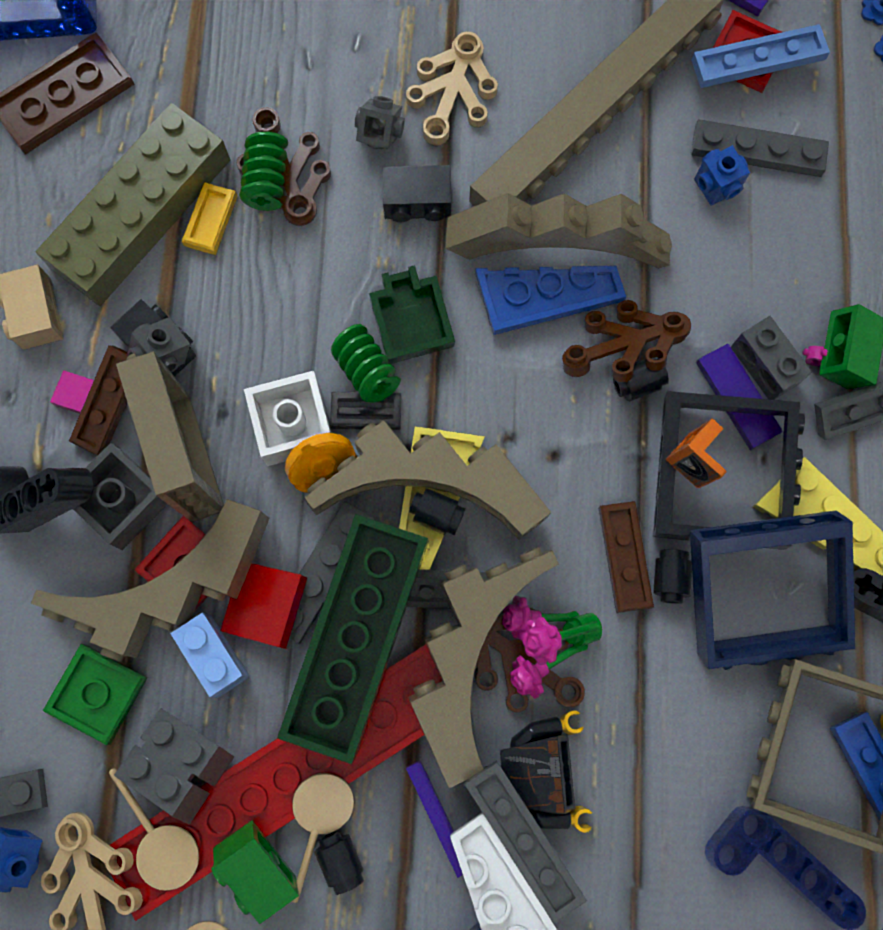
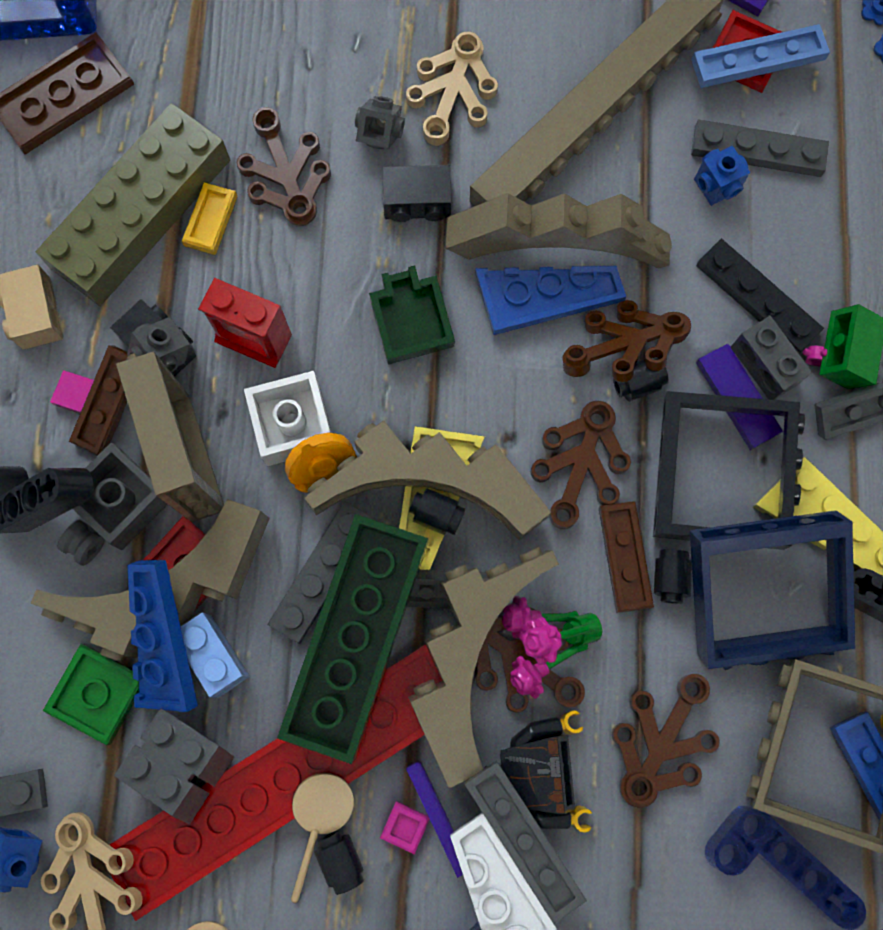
(80, 542): none -> dark grey wheel
(162, 656): none -> blue wing
(167, 853): tan piece -> none
(246, 322): none -> red window
(254, 873): green brick -> none
(263, 170): green piece -> none
(265, 606): red tile -> none
(335, 423): black tile -> none
(365, 364): green piece -> none
(405, 827): none -> dark pink tile
(583, 458): none -> reddish brown plant
(662, 744): none -> reddish brown plant
(691, 458): orange panel -> none
(758, 294): none -> black plate

